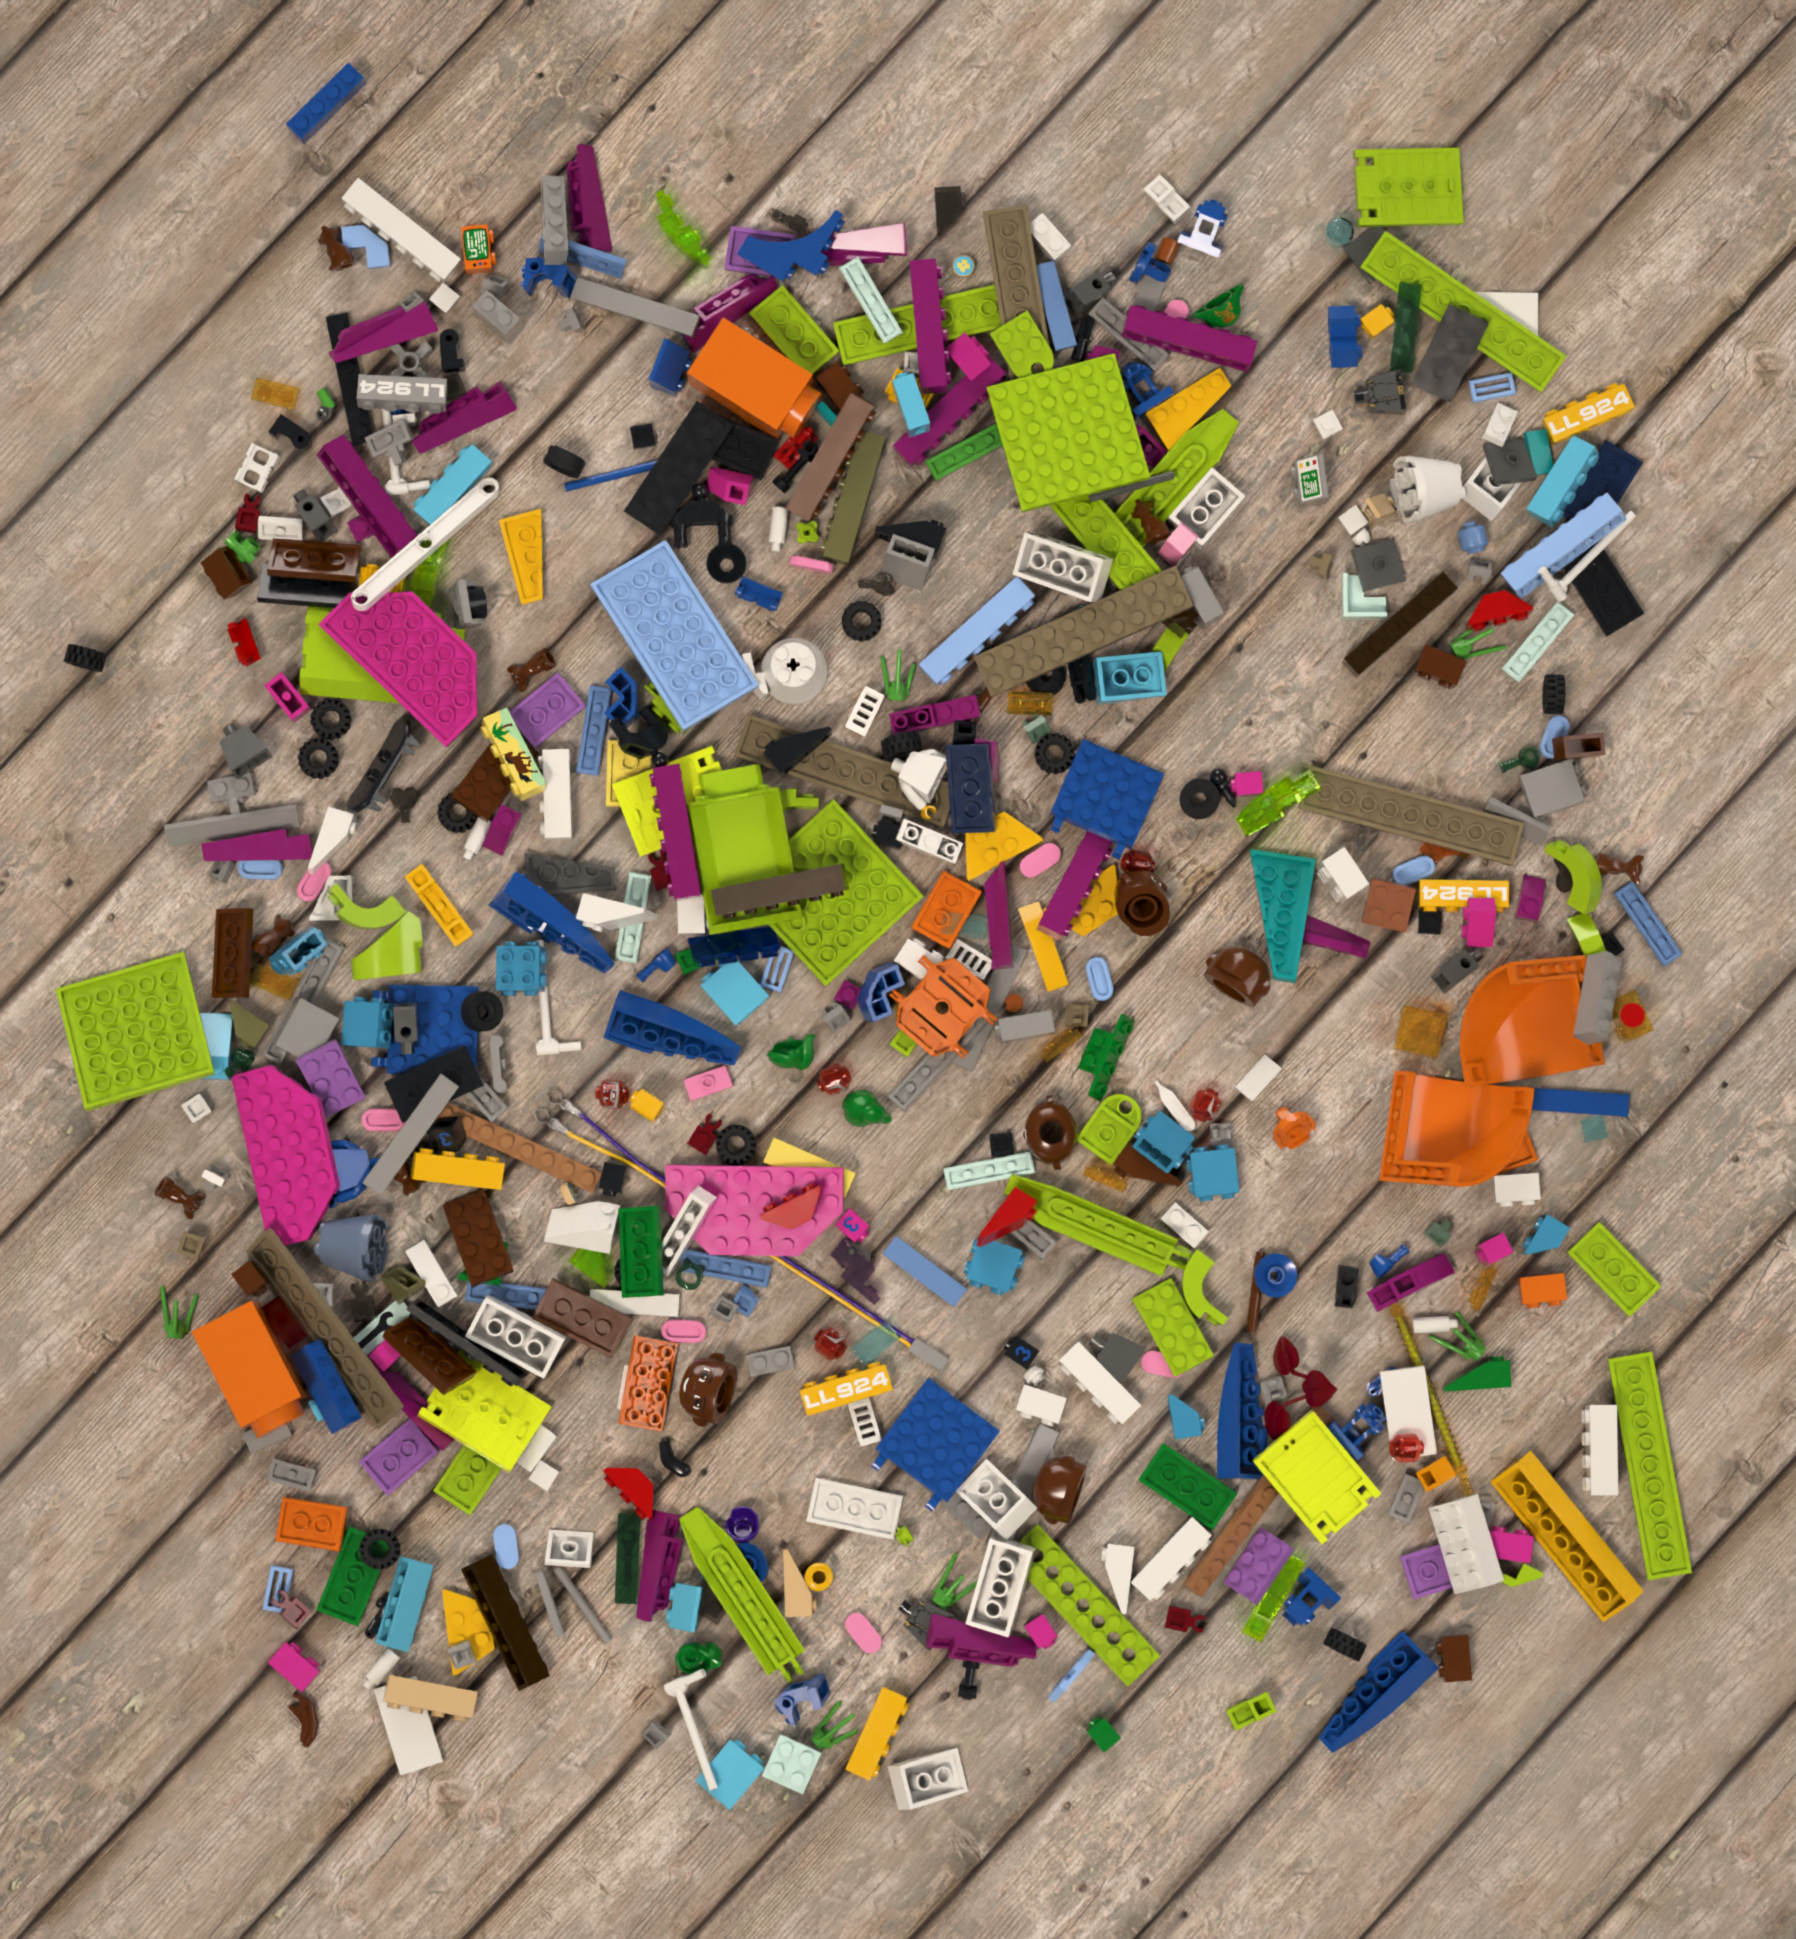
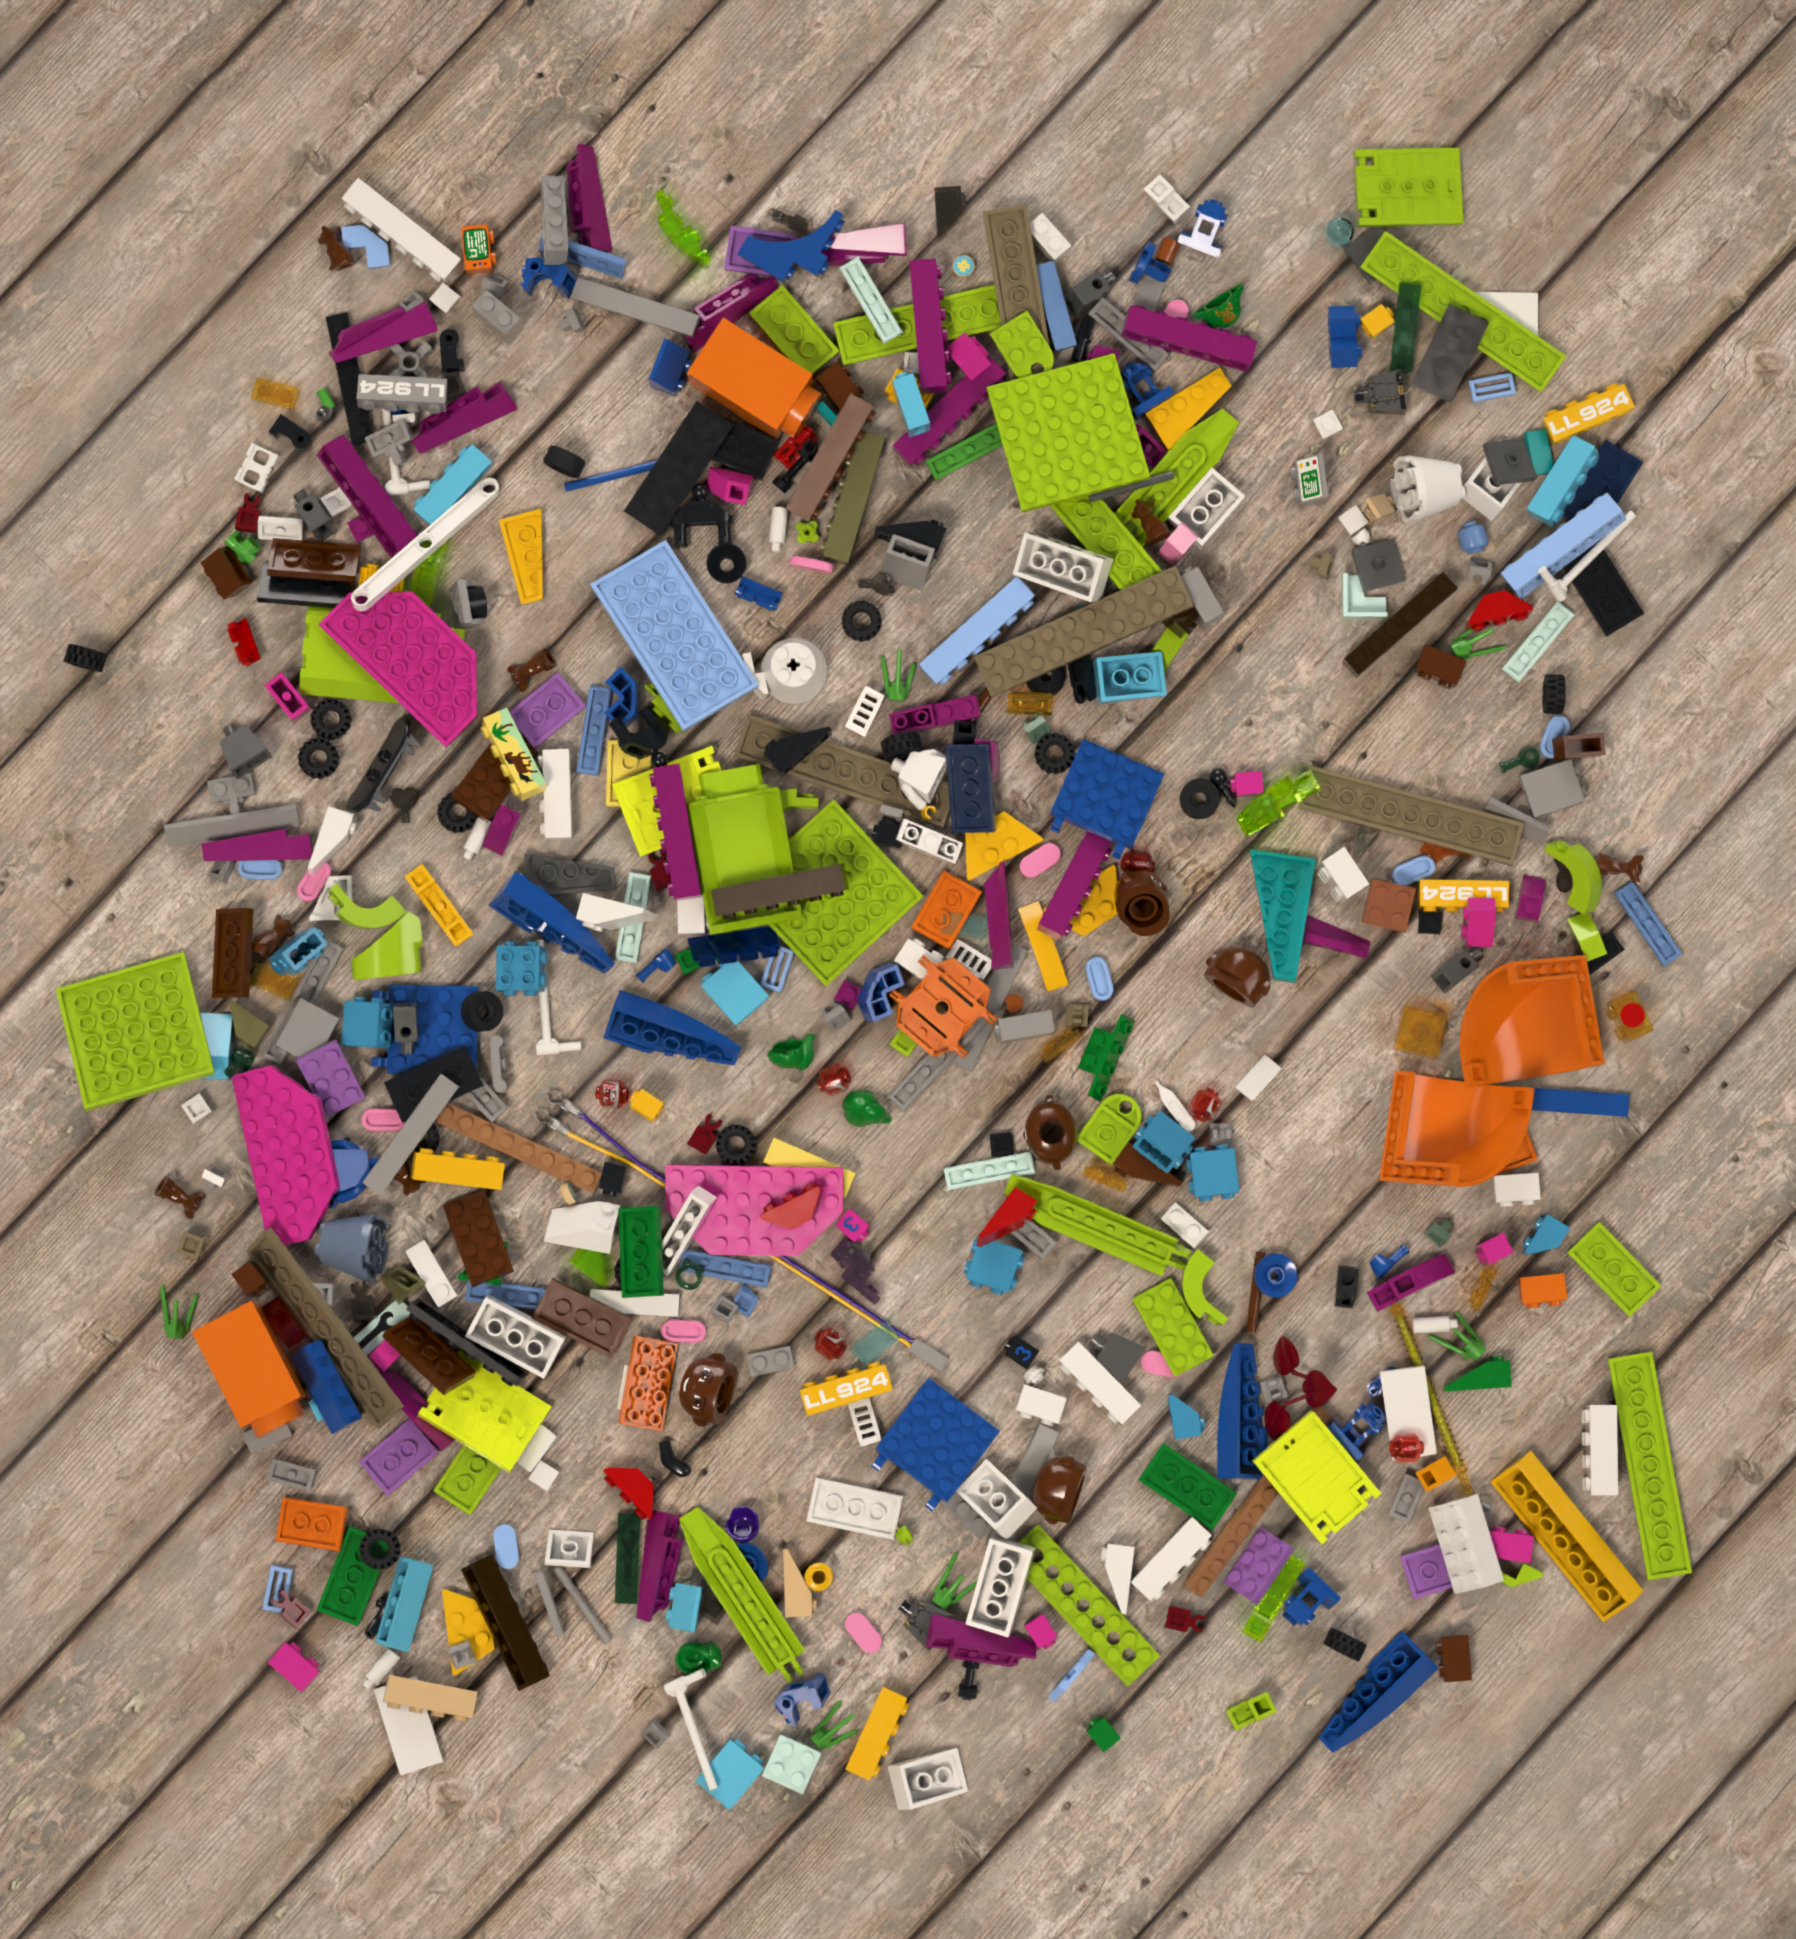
(308, 1718): reddish brown piece -> none
(326, 103): blue brick -> none
(449, 1134): black brick -> none
(642, 436): black tile -> none
(708, 1083): bright pink plate -> none
(924, 1271): medium blue tile -> none
(1293, 1128): orange tile -> none
(1500, 424): white plate -> none
(1593, 1129): clear light blue tile -> none
(1597, 997): light grey brick -> none

